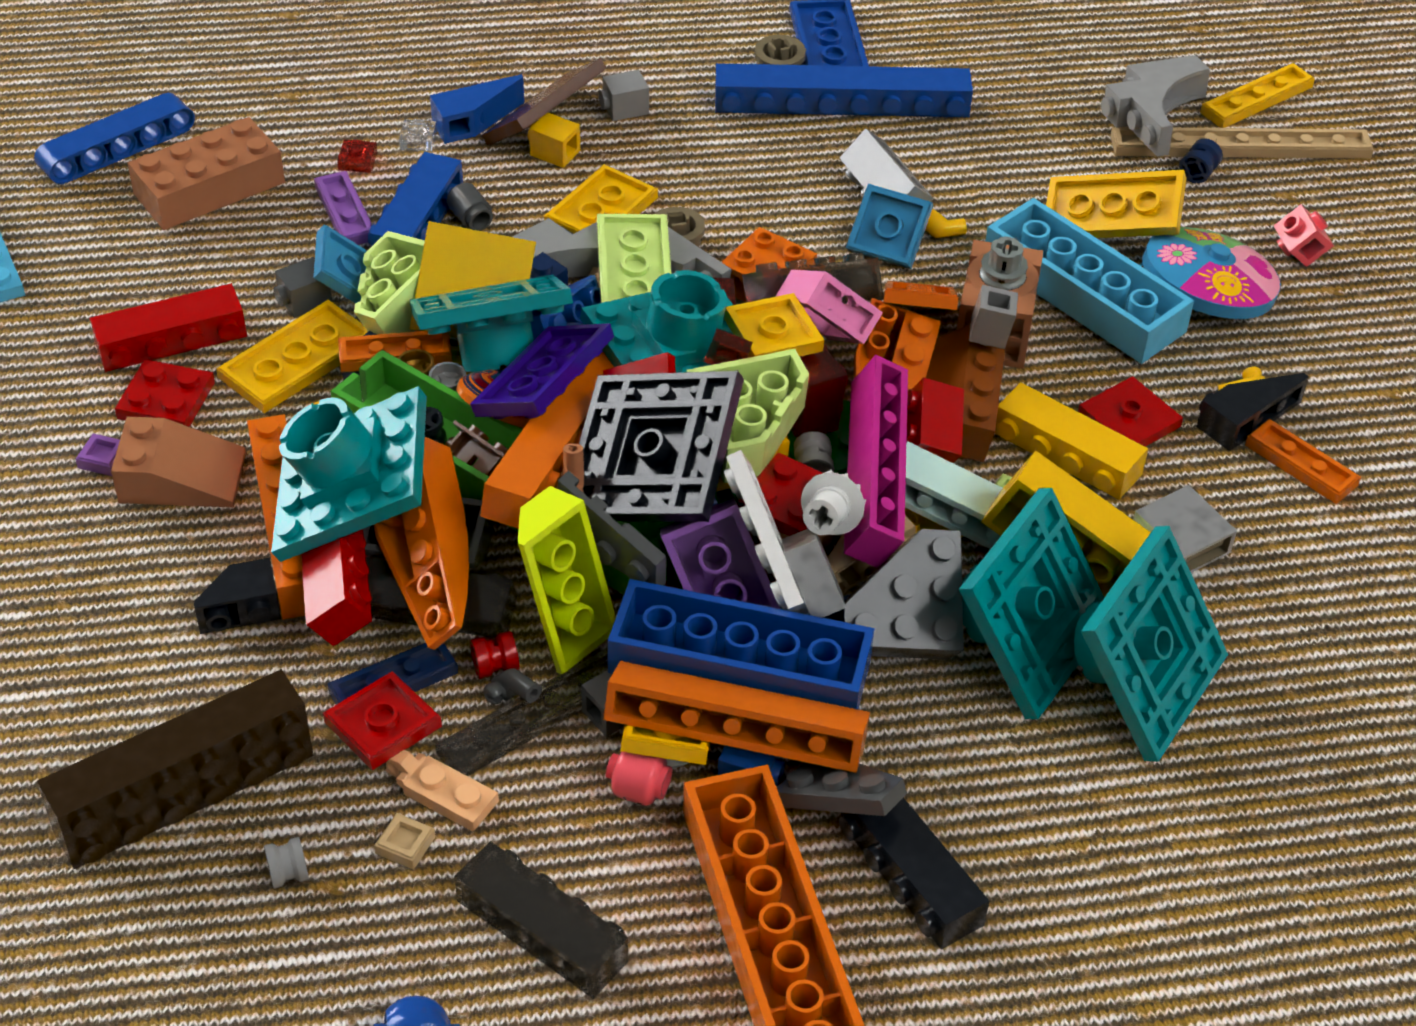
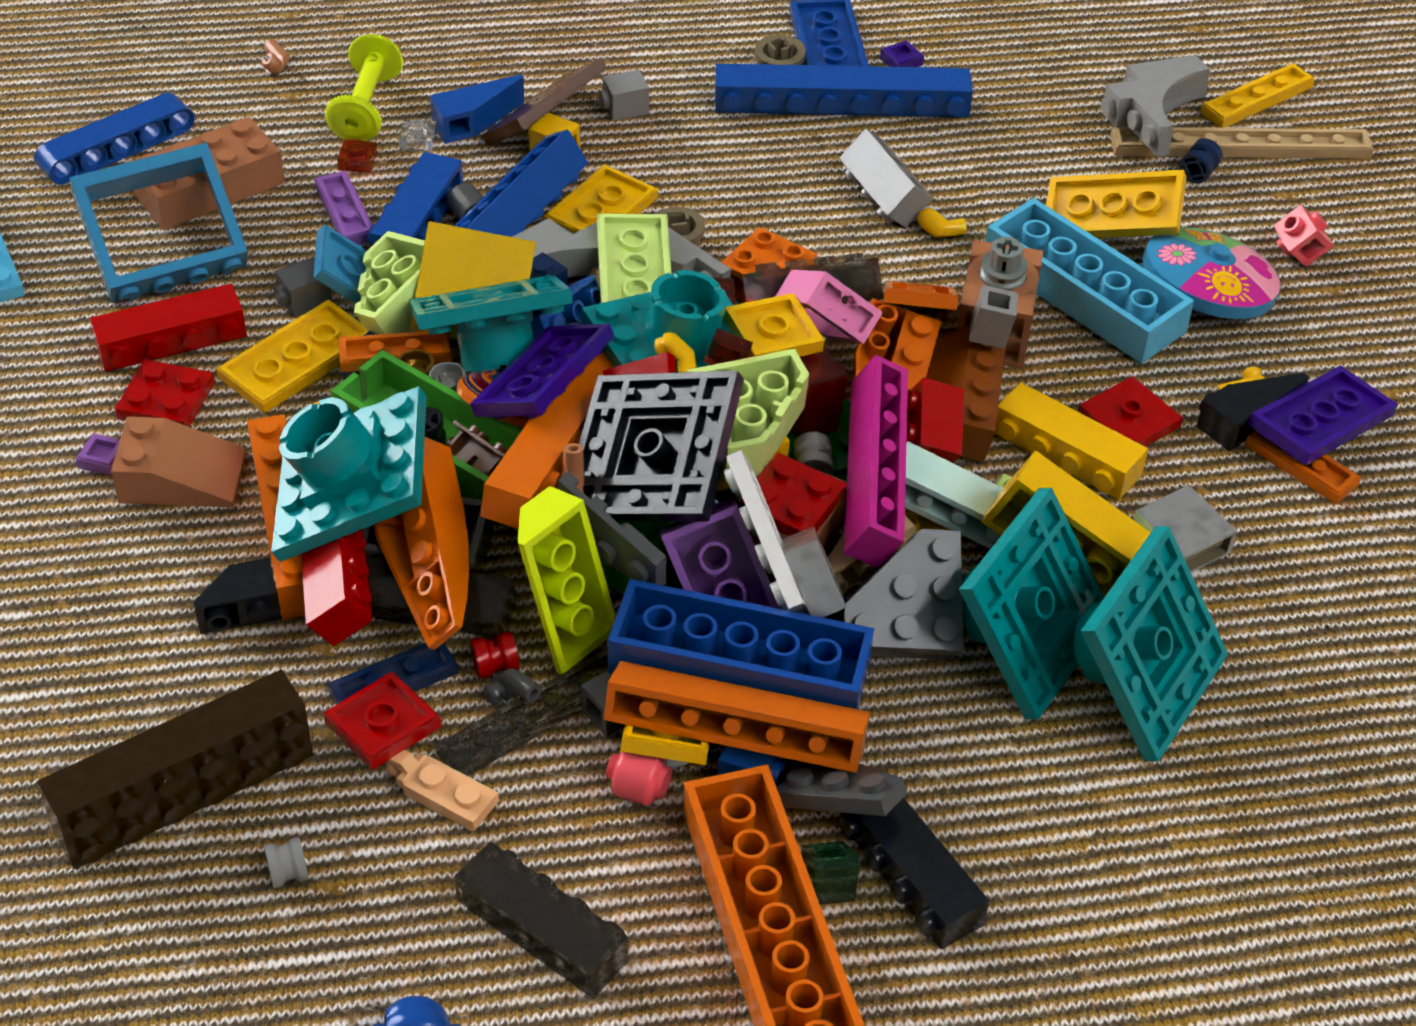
(146, 173): none -> dark azure window
(277, 57): none -> nougat arm
(353, 115): none -> neon yellow hose
(404, 841): tan tile -> none
(528, 187): none -> blue brick
(676, 346): none -> yellow arm
(832, 504): white gear -> none
(832, 871): none -> clear green slope
(889, 226): dark azure tile -> none
(902, 55): none -> dark purple tile
(1322, 415): none -> dark purple plate

